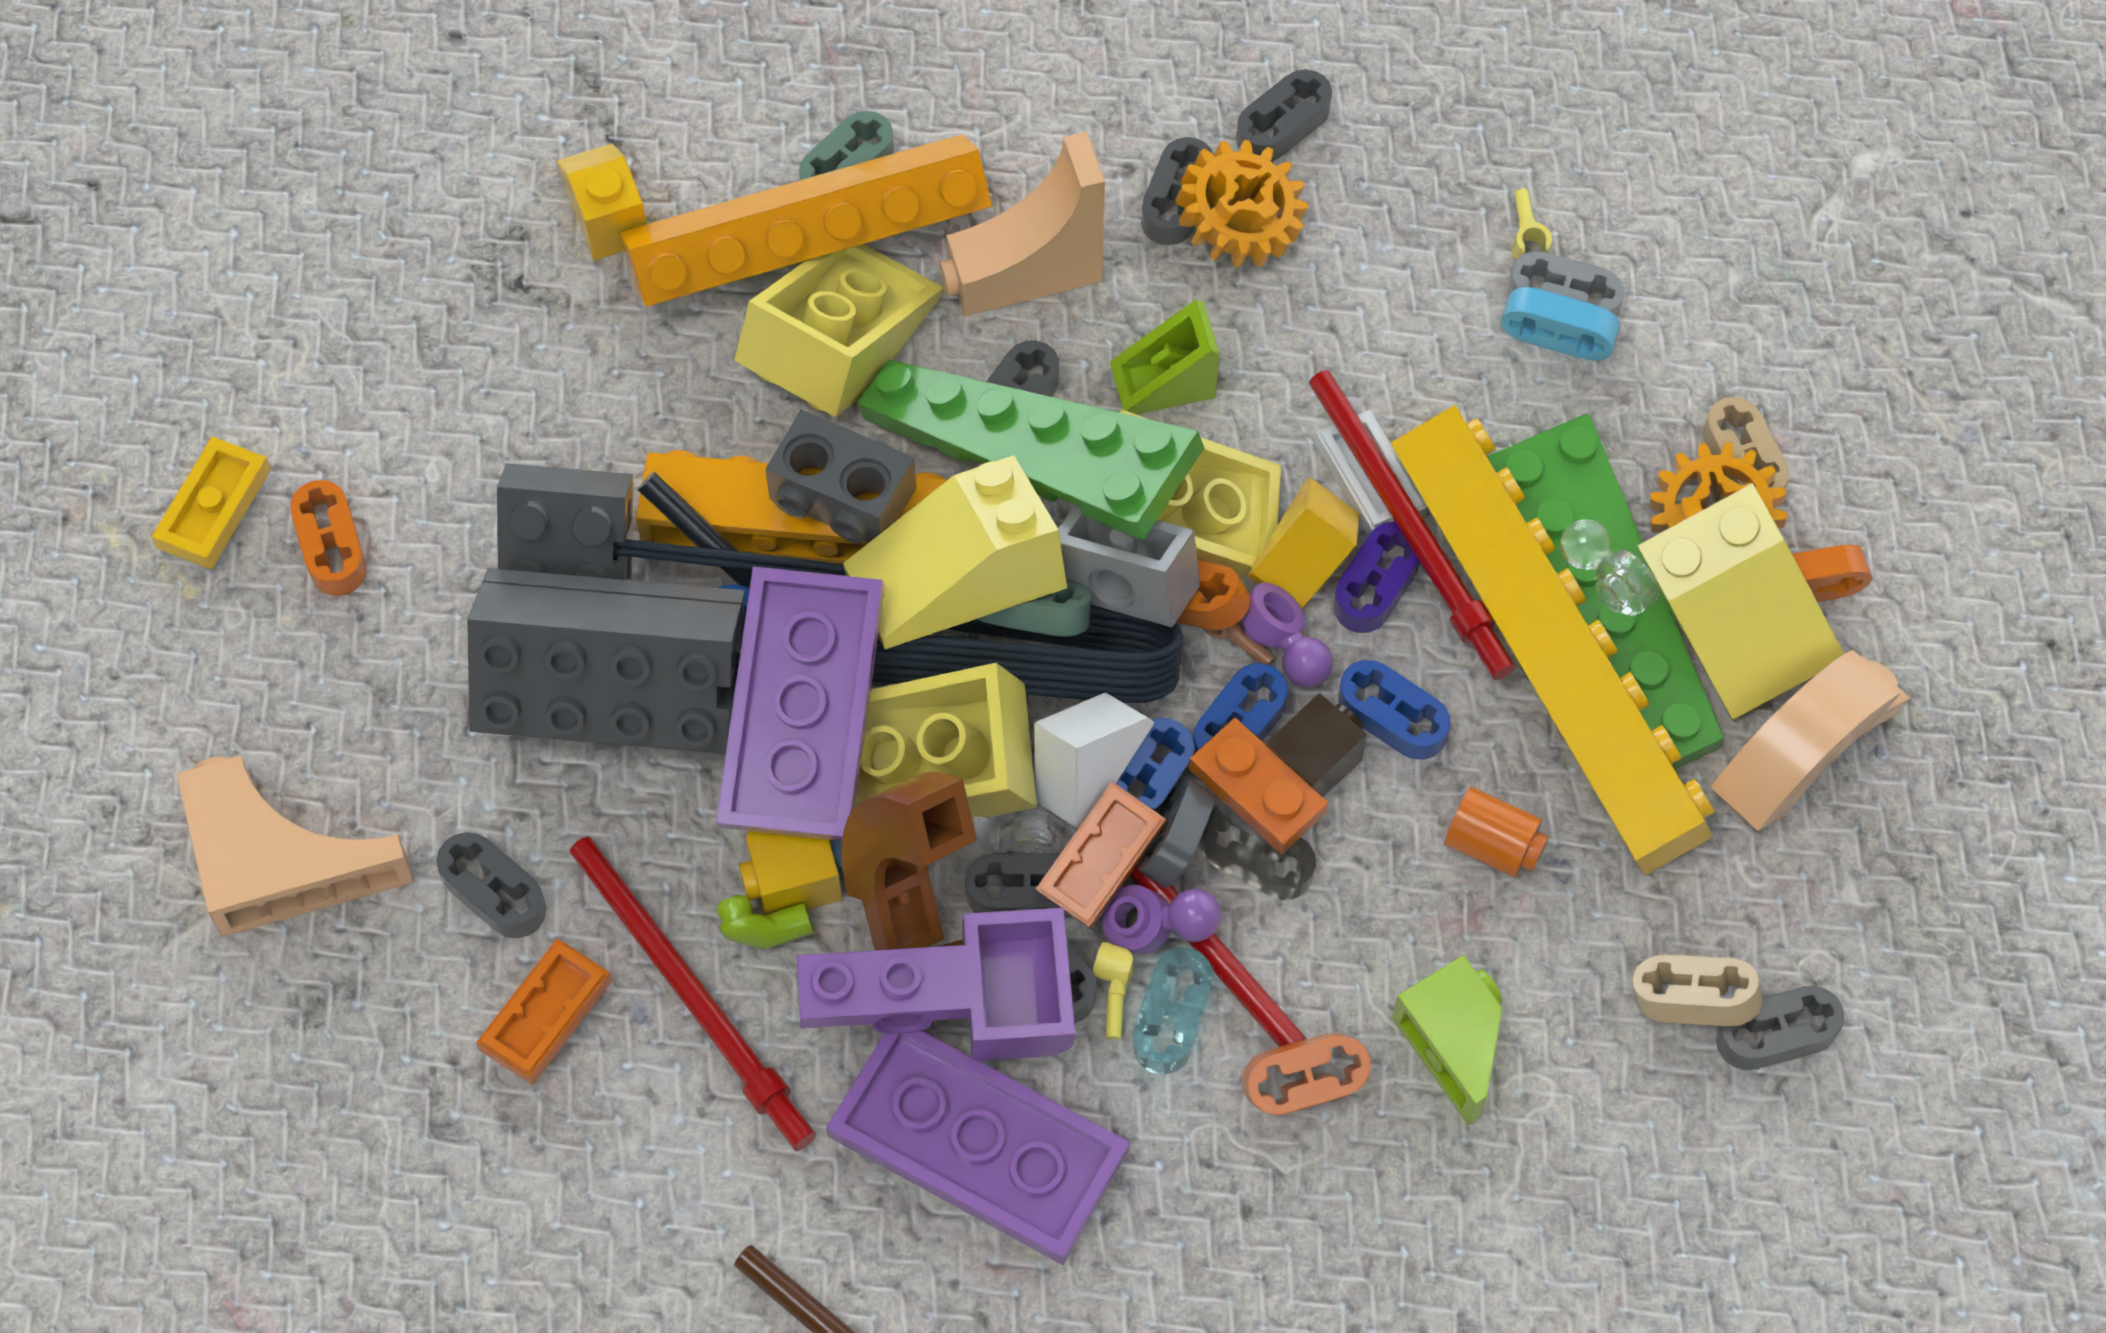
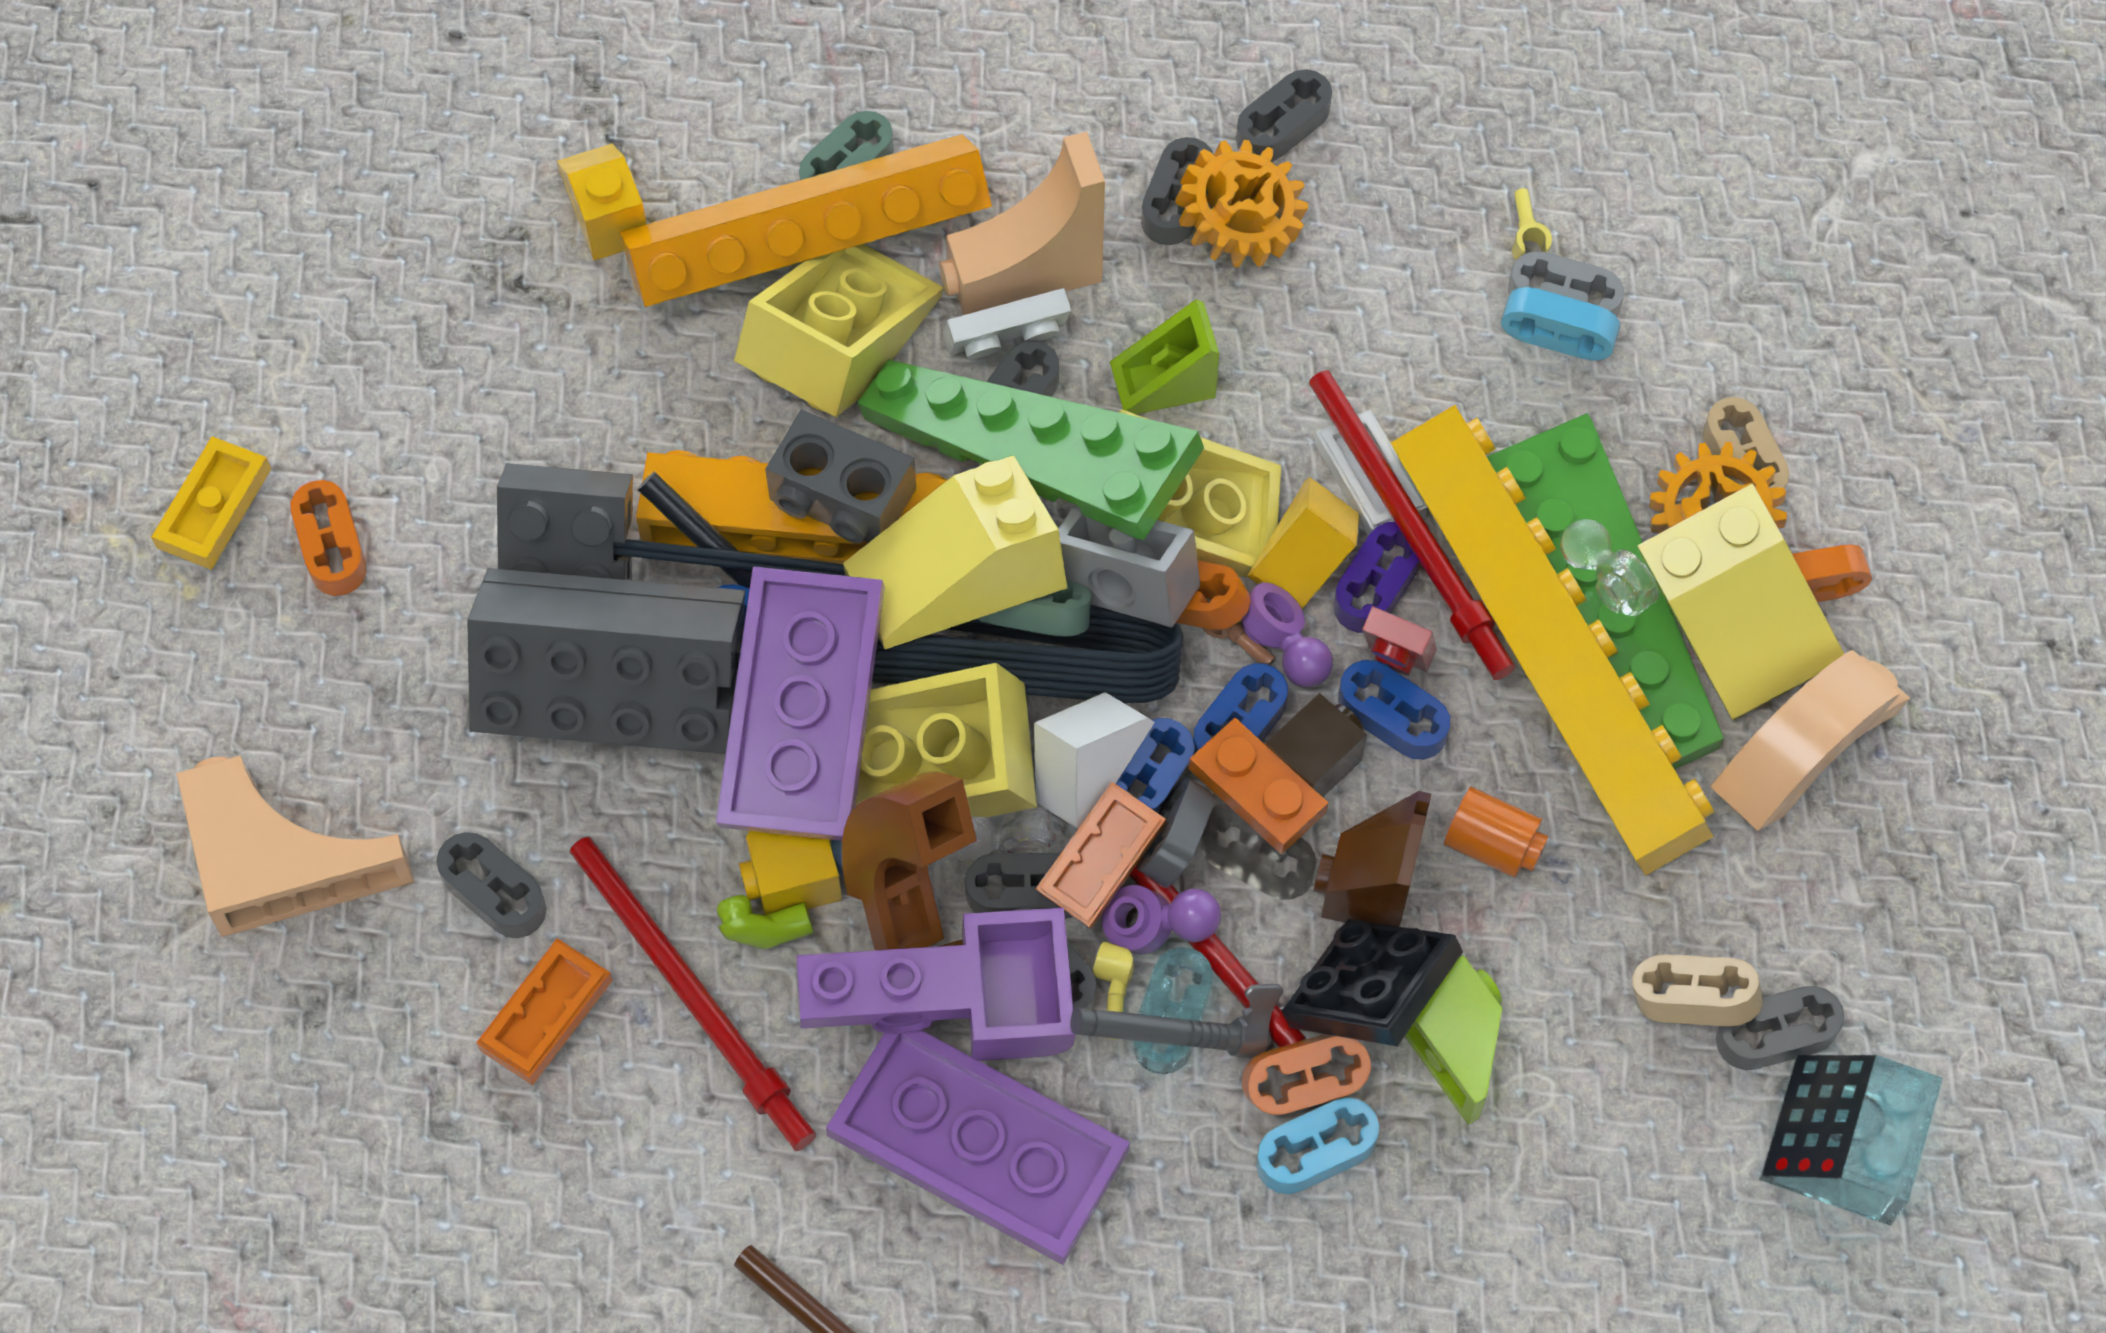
(982, 331): none -> white plate
(1243, 1037): none -> dark grey piece
(1311, 1131): none -> medium azure beam
(1372, 982): none -> black tile
(1374, 865): none -> reddish brown slope
(1399, 642): none -> plate
(1852, 1132): none -> clear light blue slope

